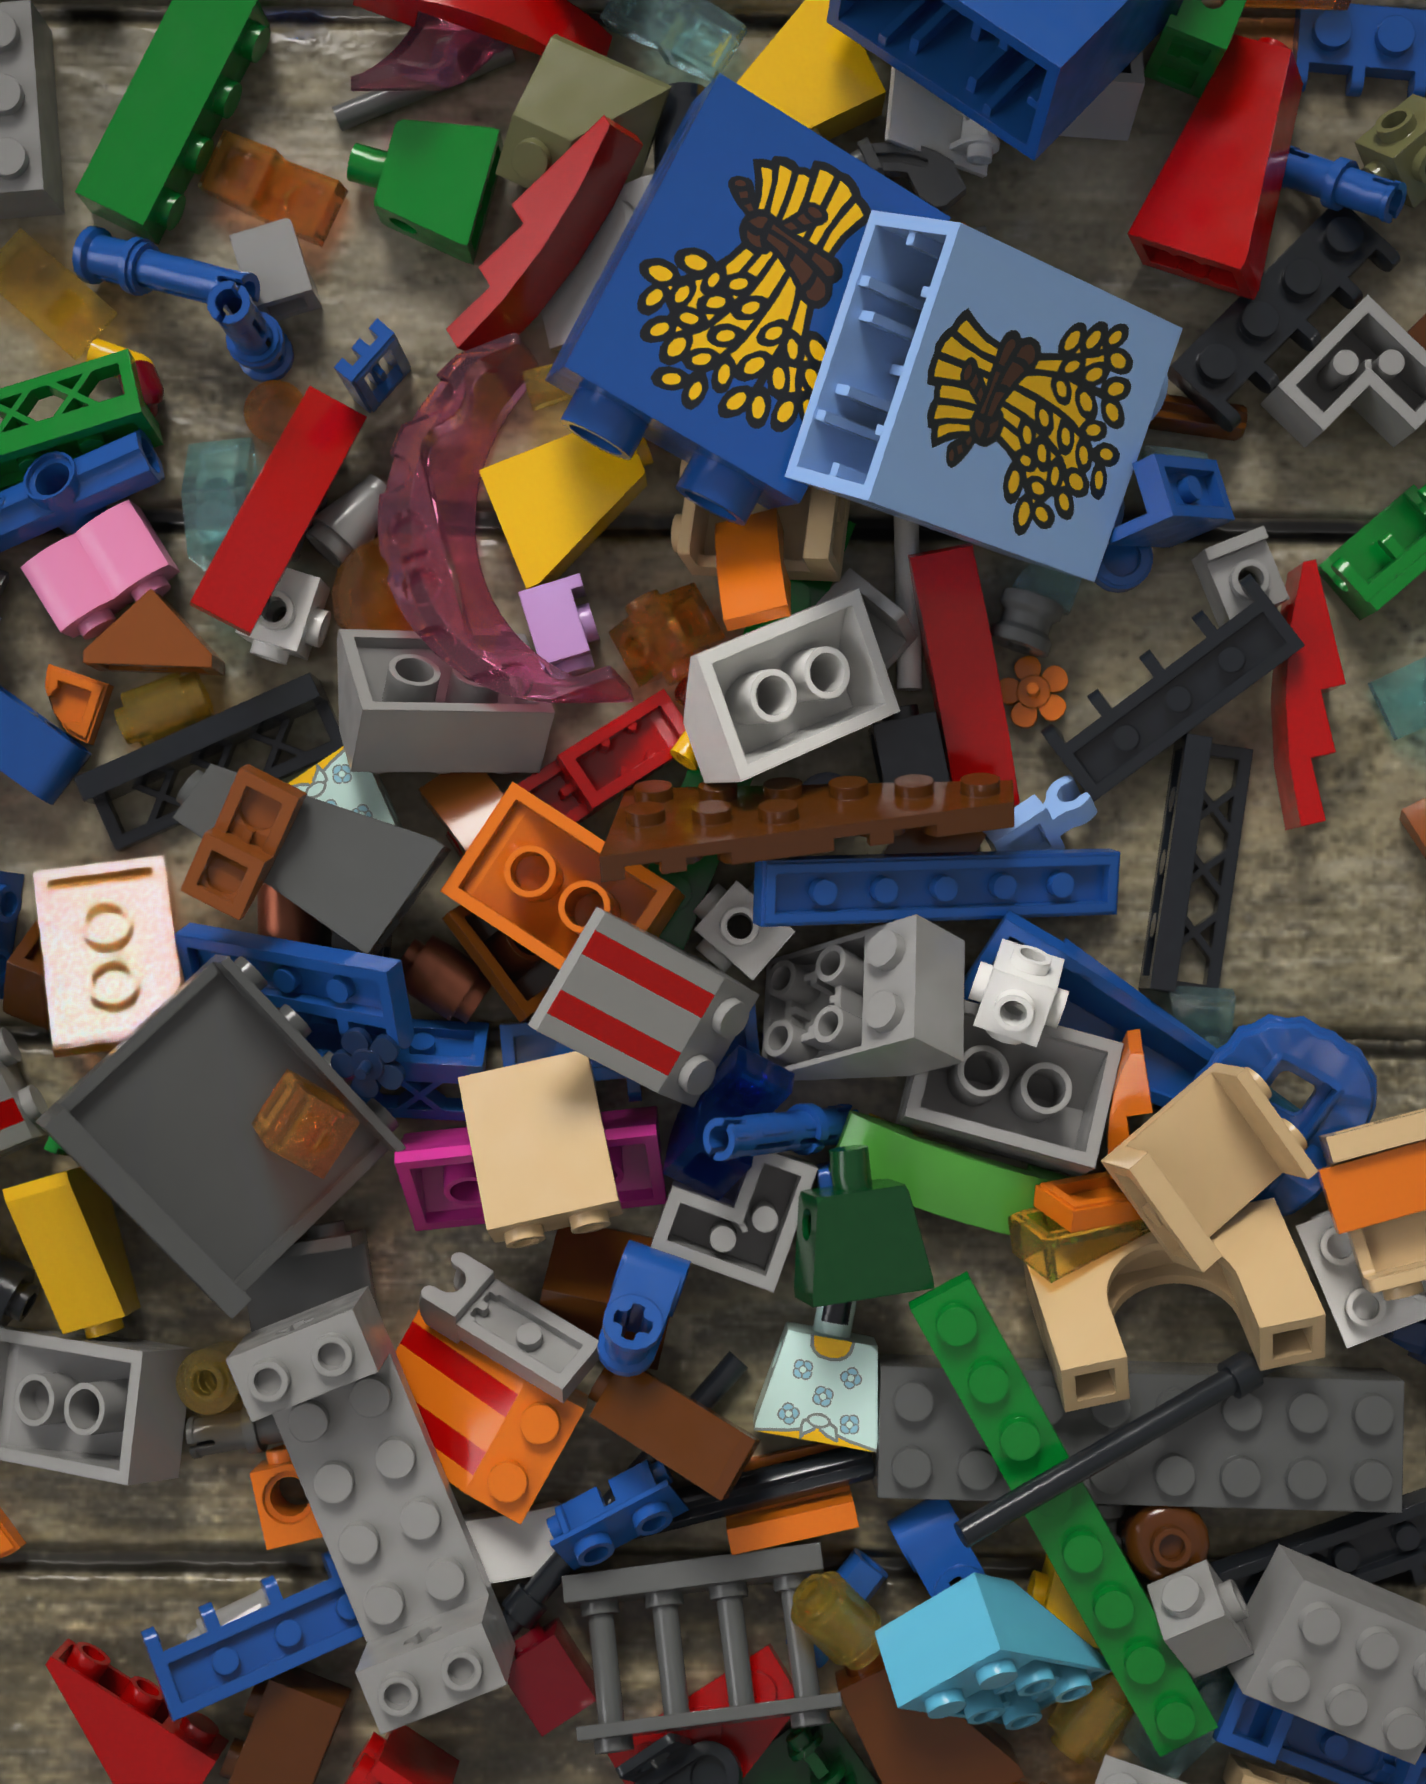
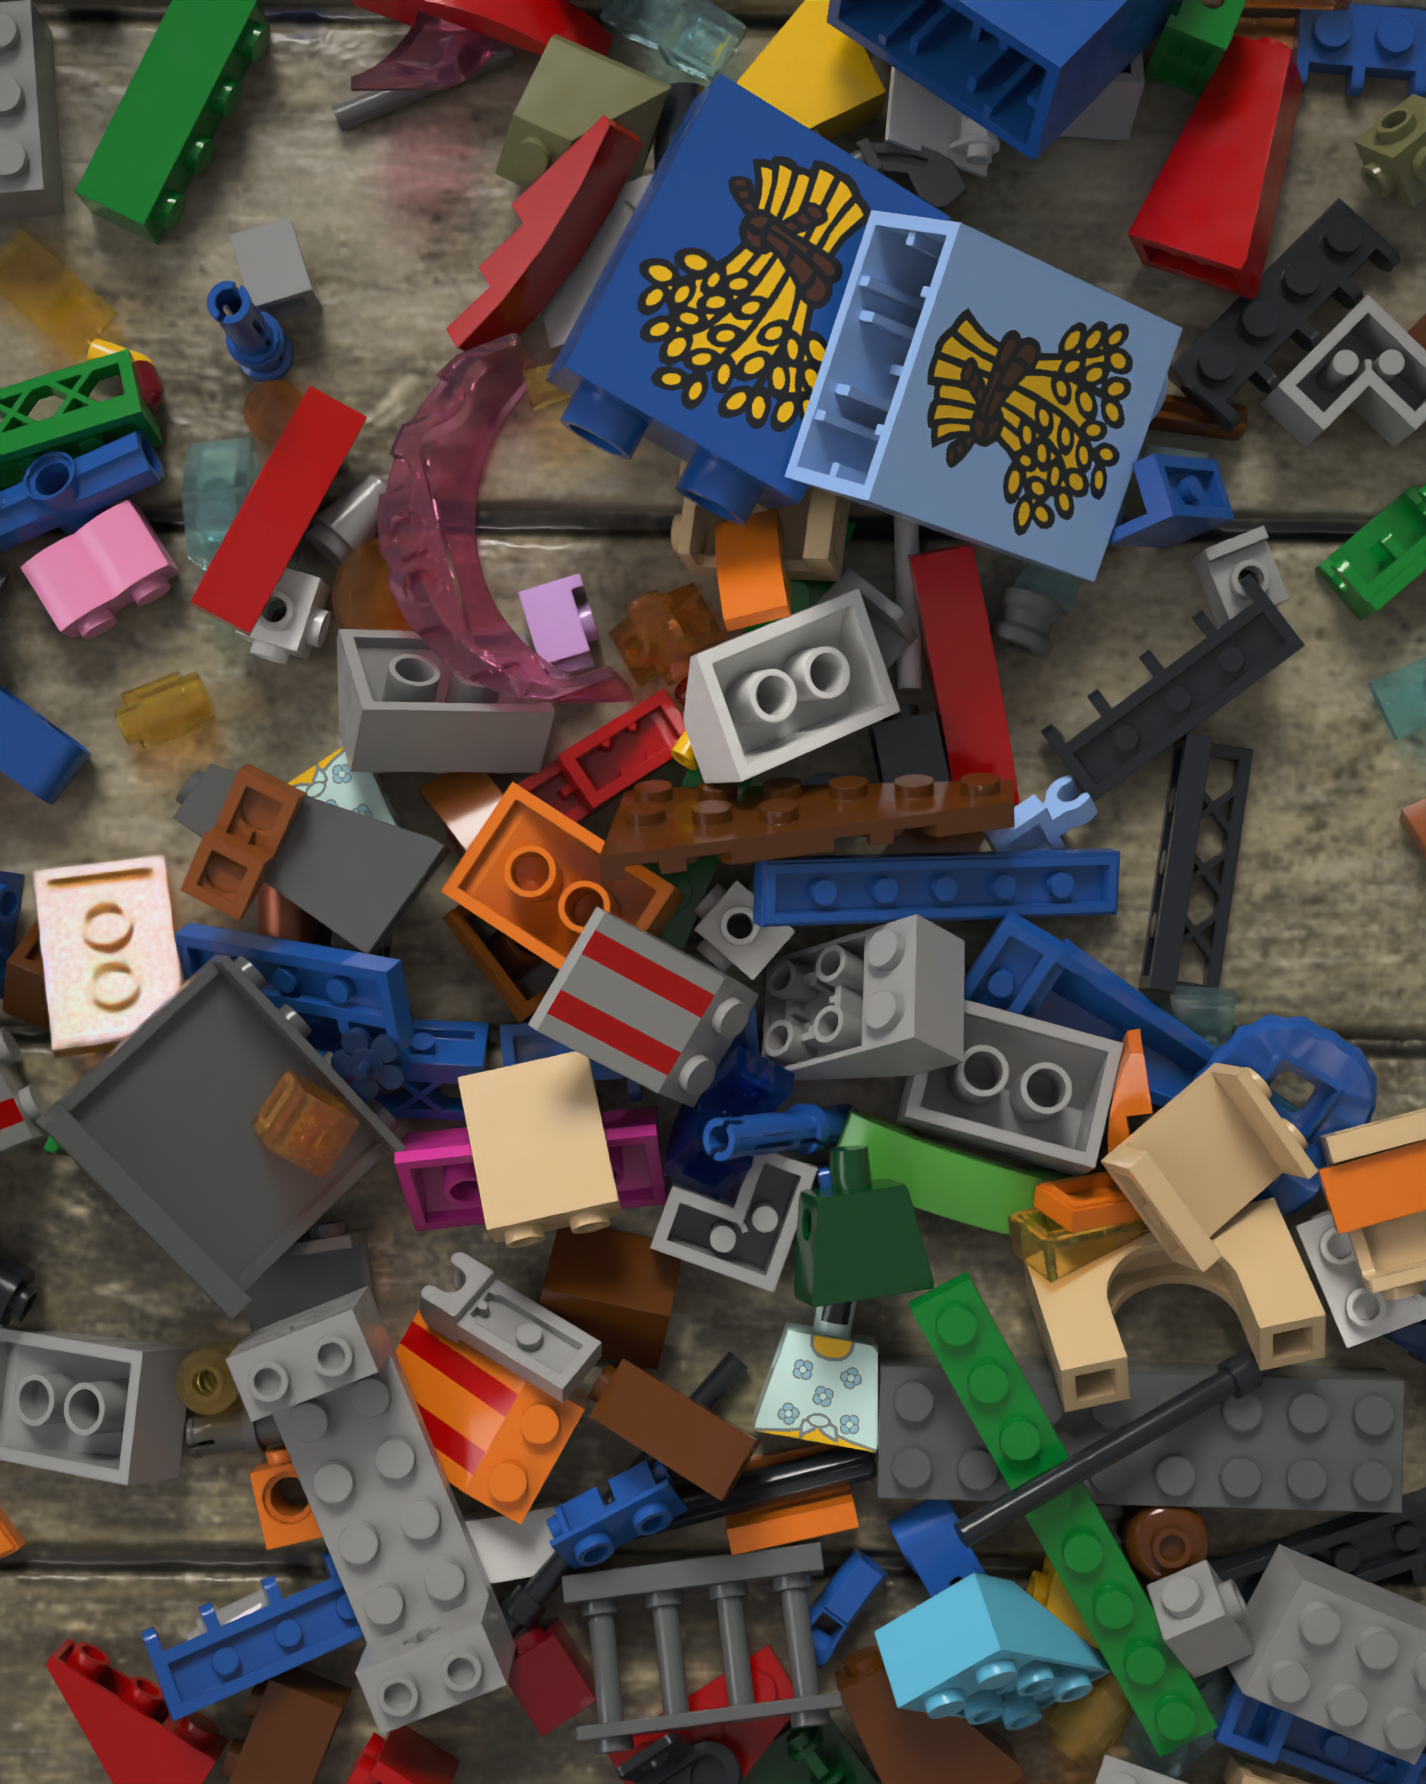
(75, 1250): yellow slope -> none
(77, 701): orange tile -> none
(142, 268): blue pin -> none
(152, 640): dark orange slope -> none
(202, 741): black fence -> none
(271, 188): clear orange slope -> none
(353, 377): blue tile -> none
(433, 182): green torso -> none
(443, 978): copper brick -> none
(560, 501): yellow slope -> none
(640, 1302): blue piece -> none
(836, 1619): clear yellow brick -> none
(1019, 994): white brick -> none
(1034, 692): orange plant -> none
(1124, 567): blue tile -> none
(1297, 703): red slope -> none
(1344, 185): blue pin -> none

